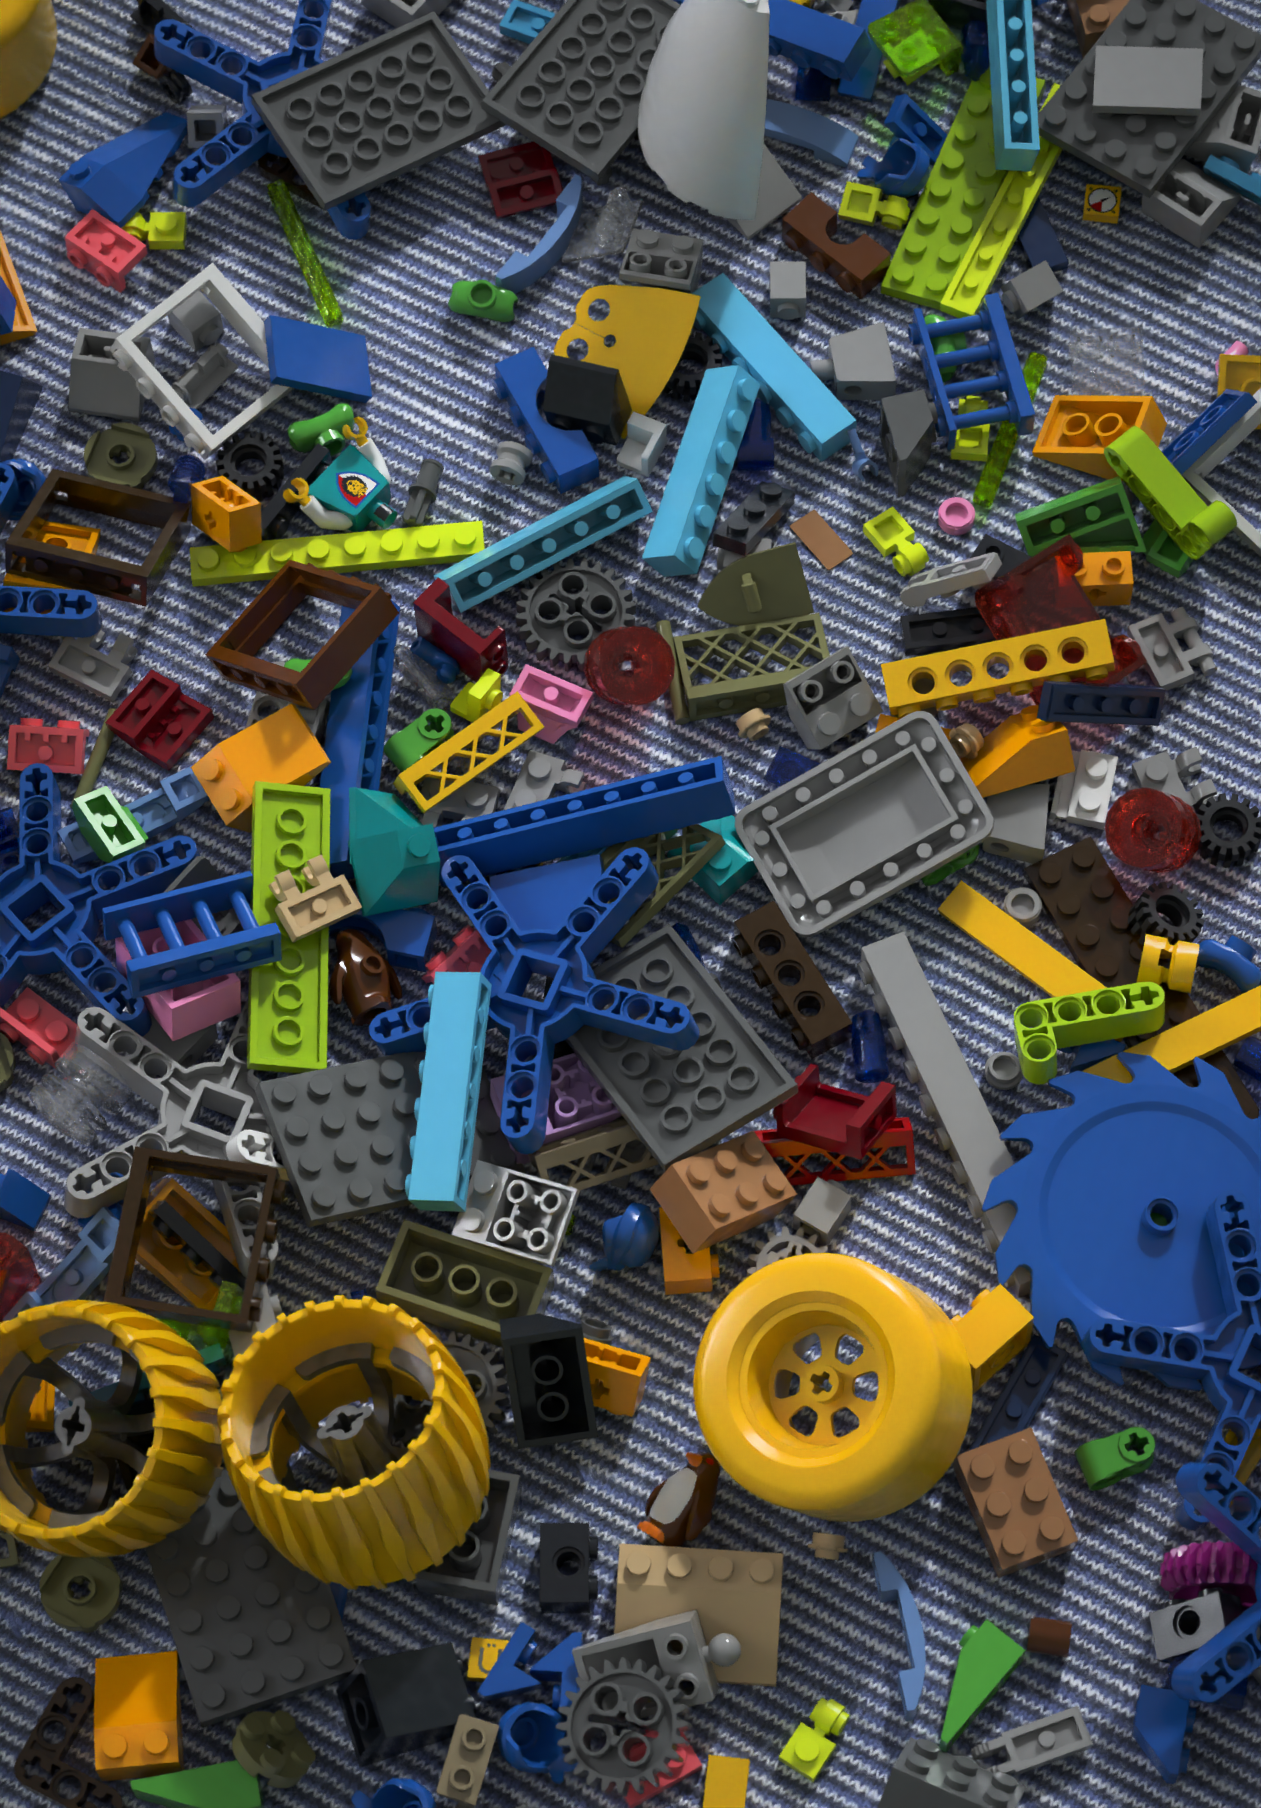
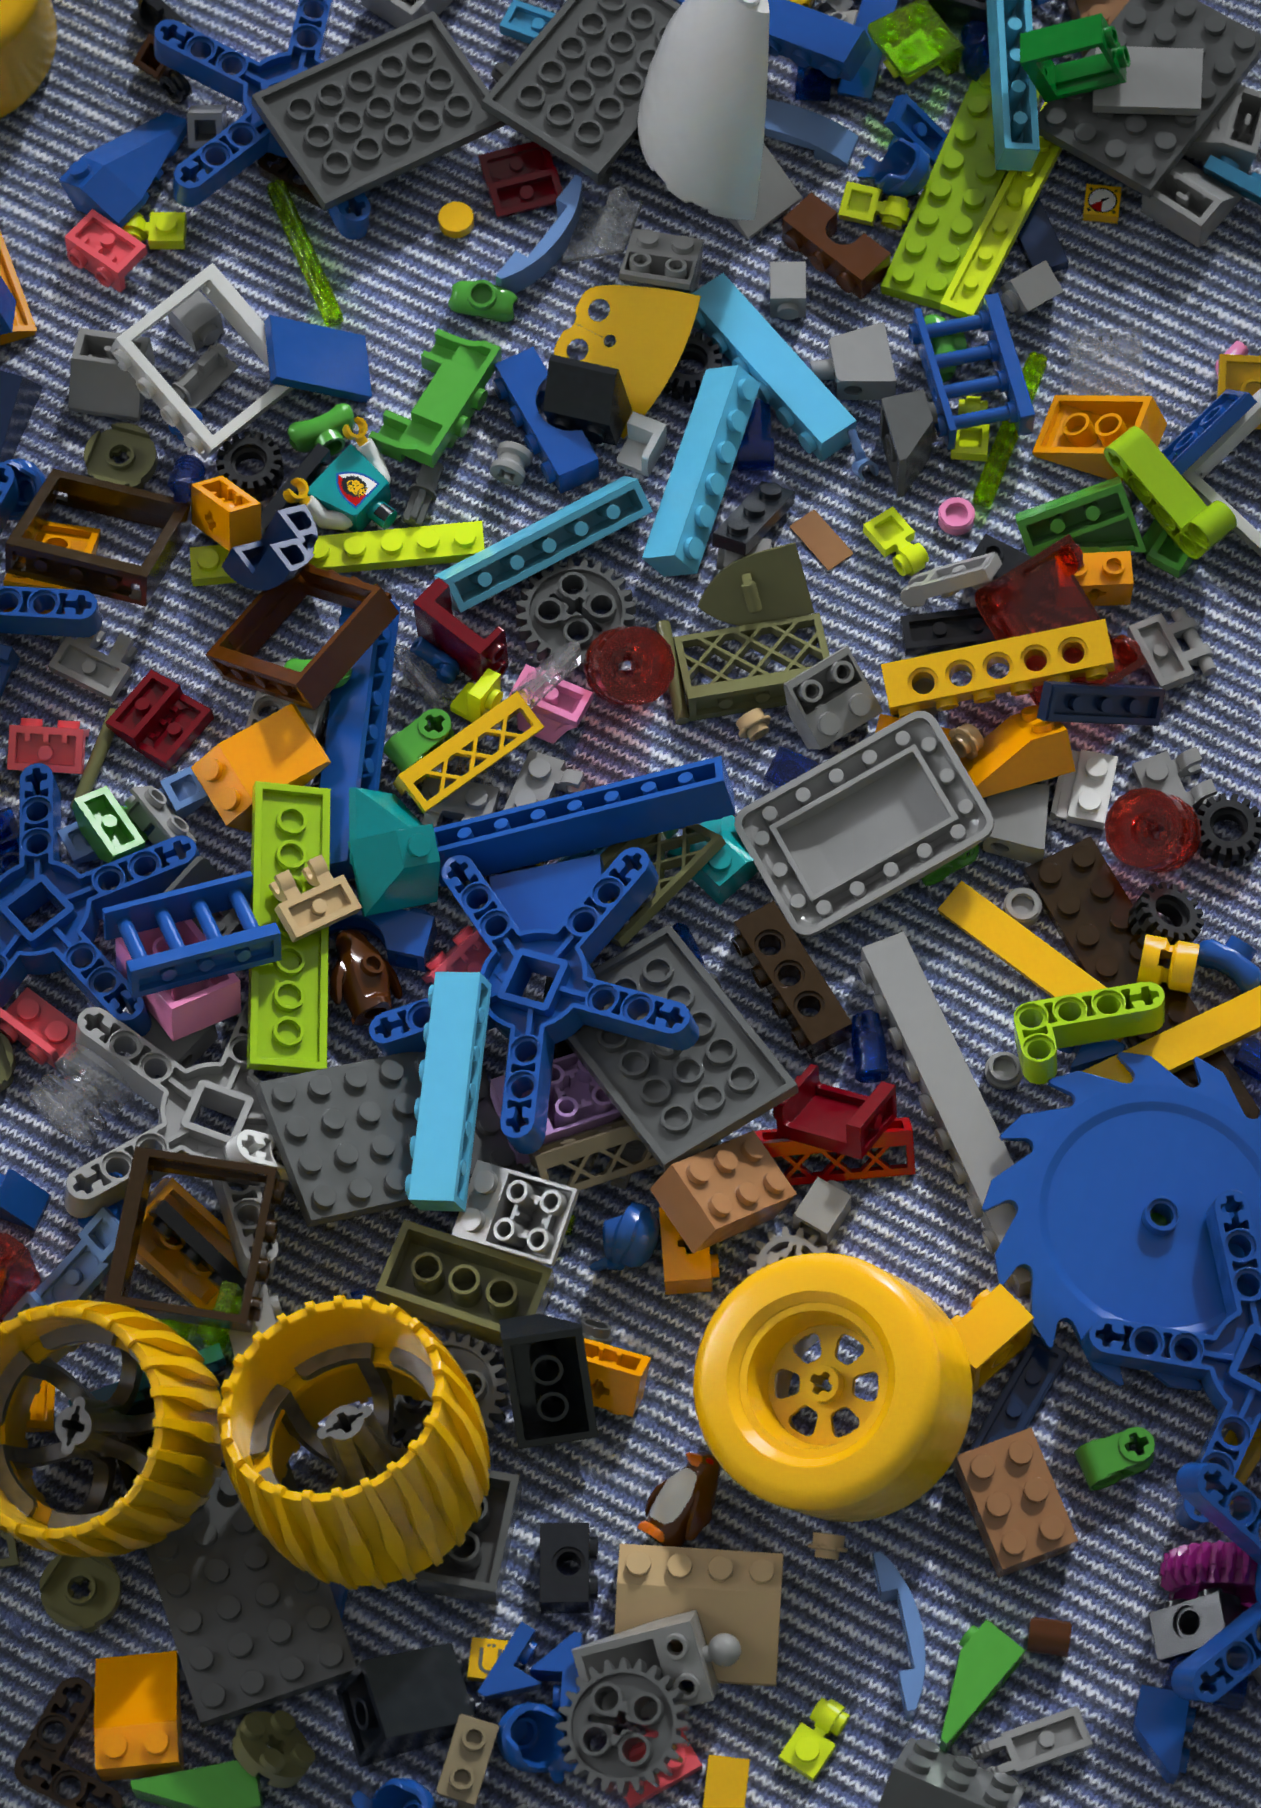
(149, 808): none -> light grey hinge
(278, 555): none -> dark blue brick
(447, 403): none -> bright green bracket
(456, 219): none -> yellow tile
(549, 673): none -> clear slope
(1076, 76): none -> green window

